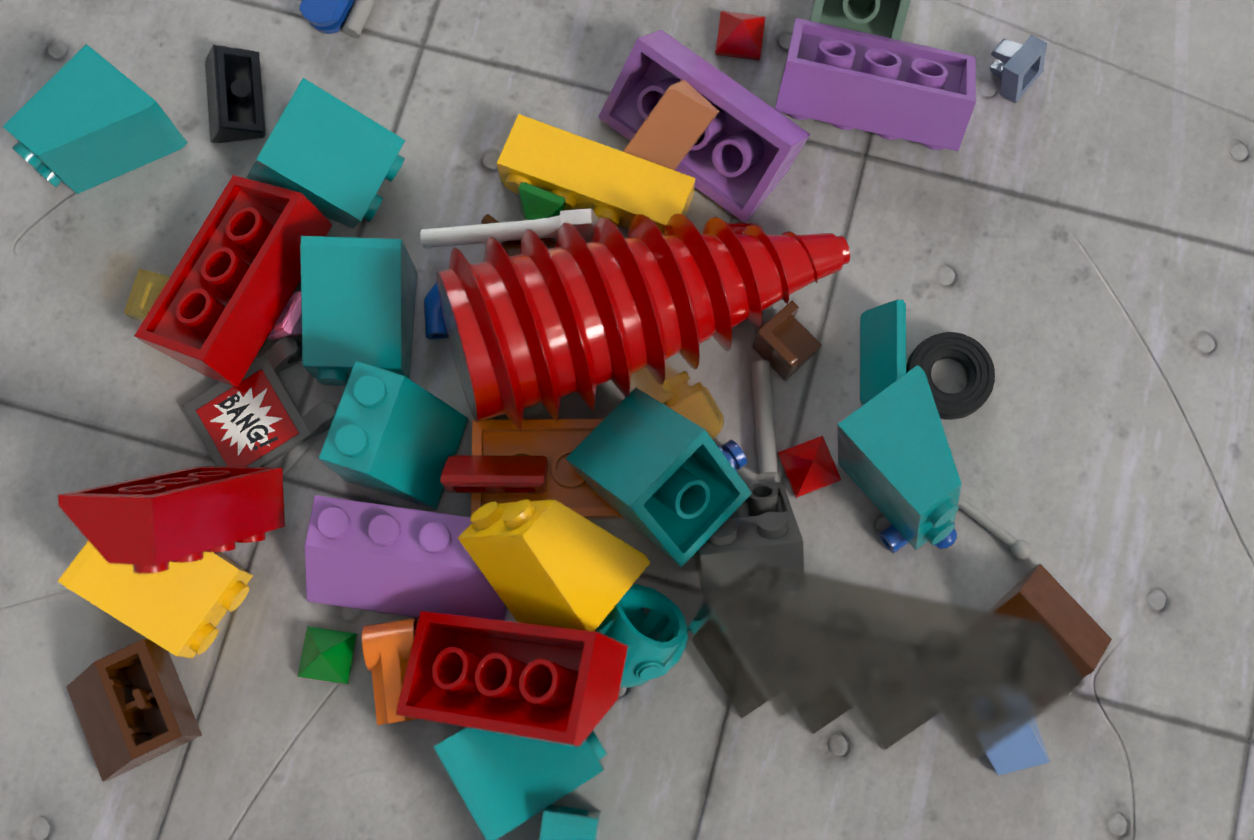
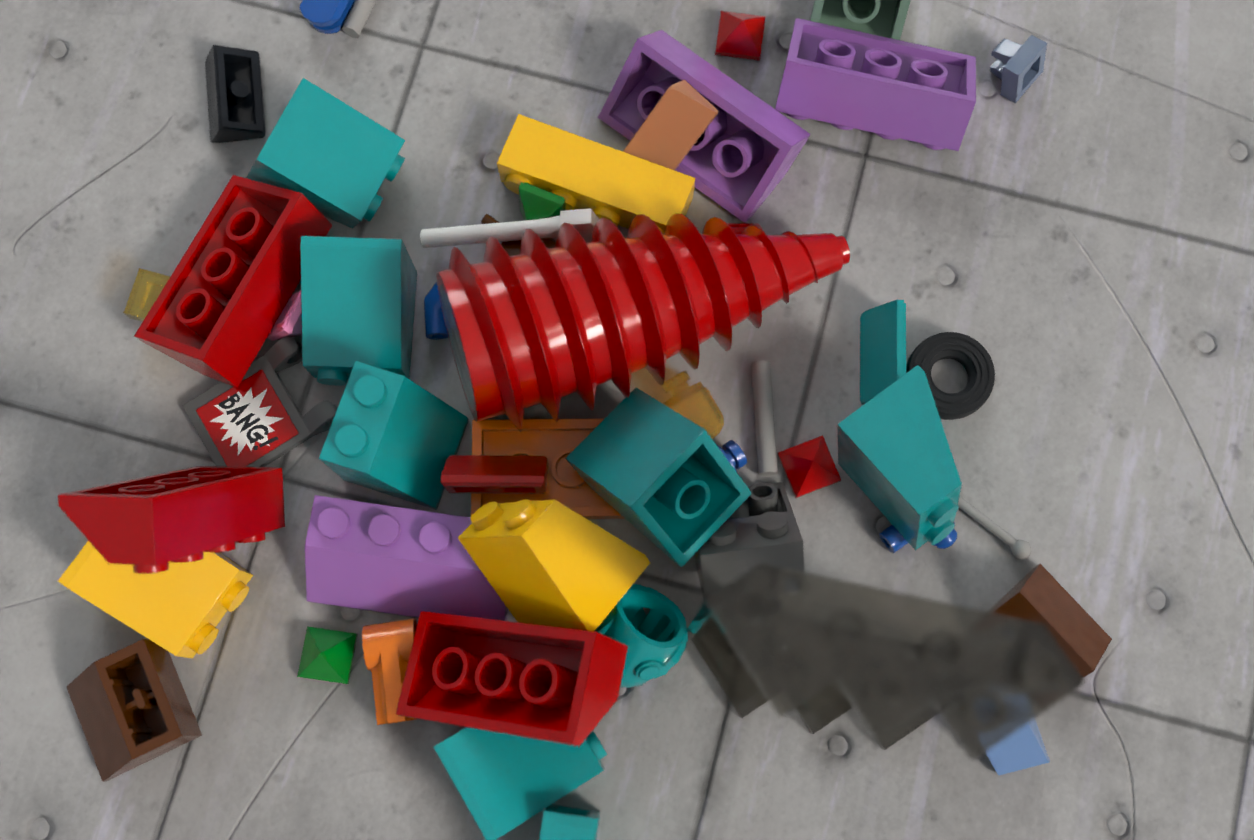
(91, 125): teal slope -> none
(785, 342): reddish brown panel -> none

